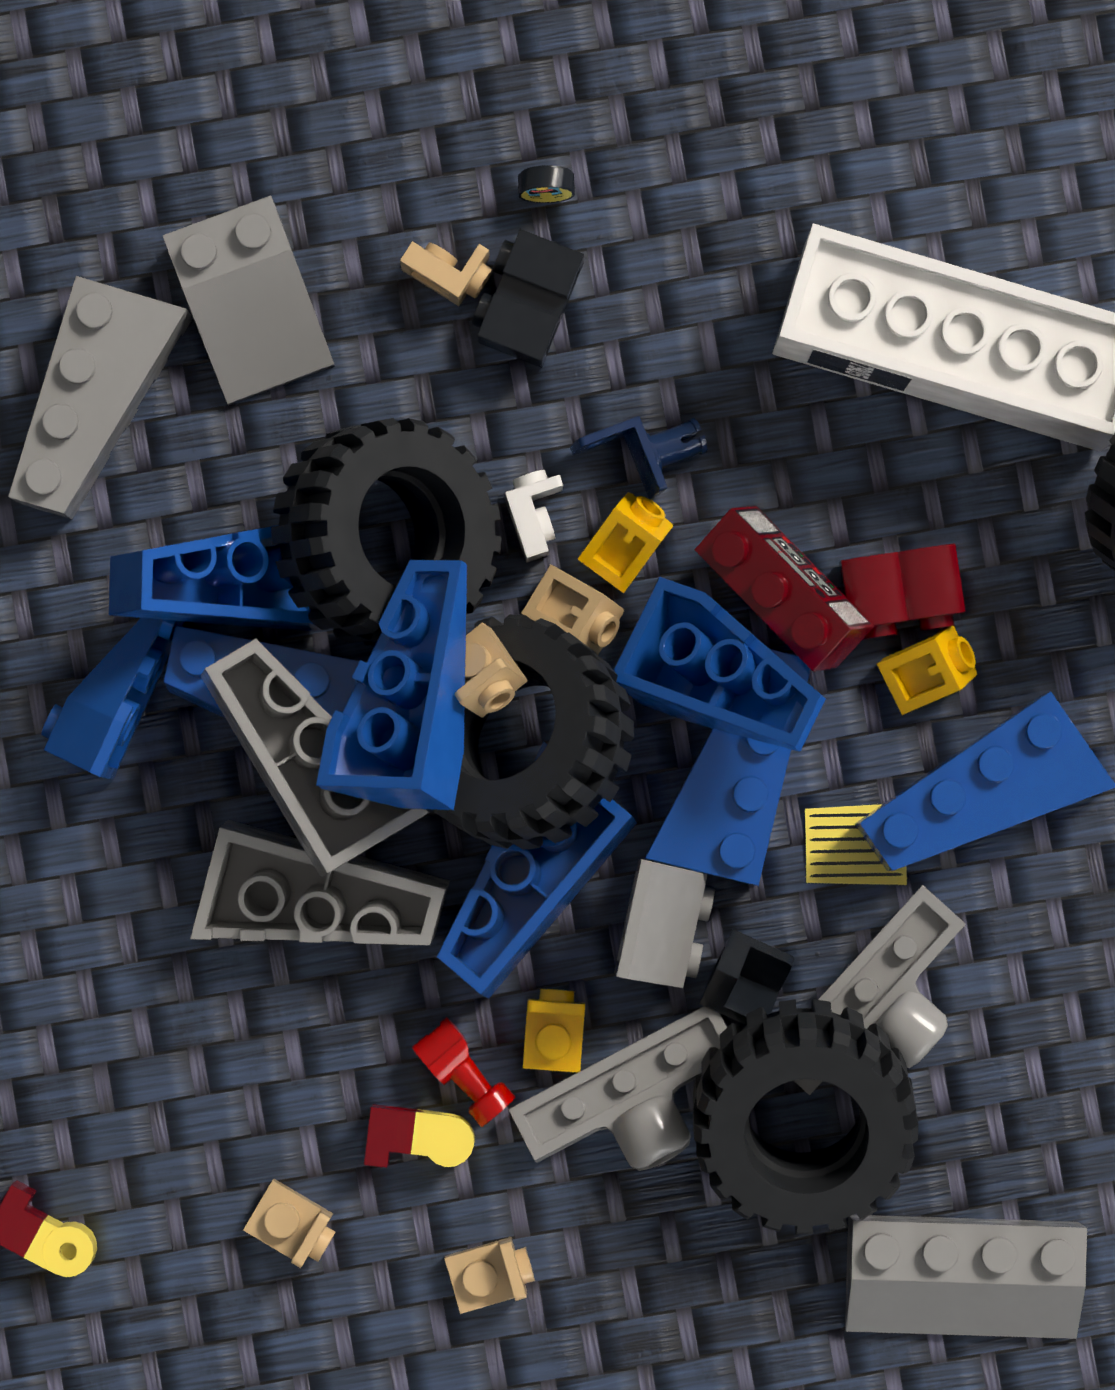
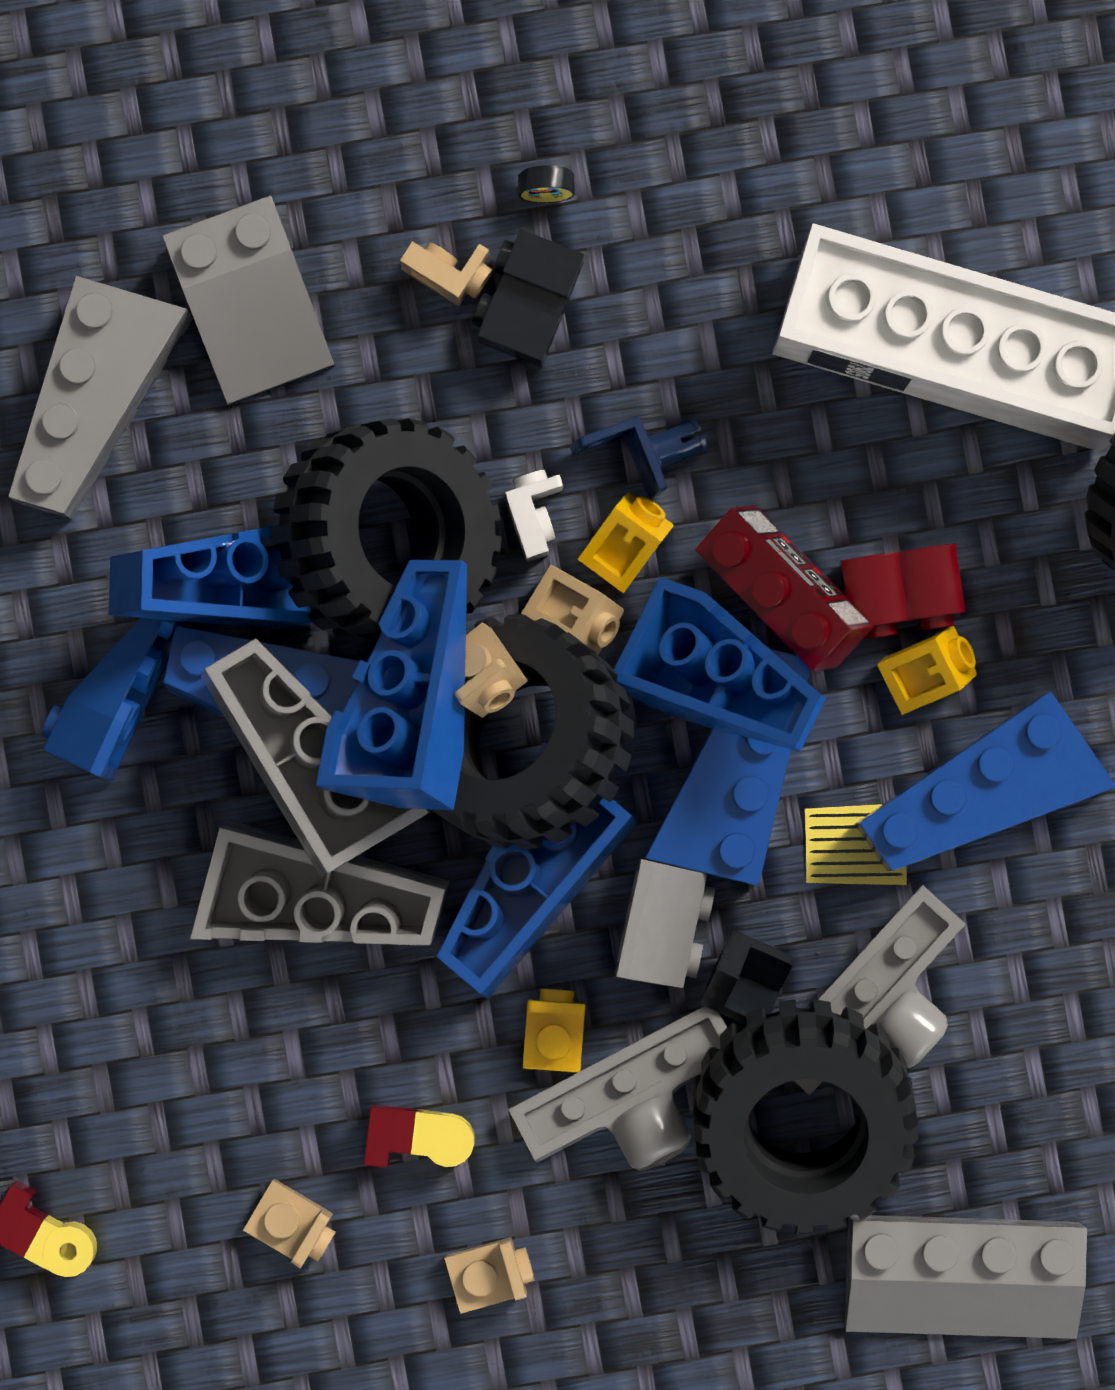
(448, 1058): red leg -> none

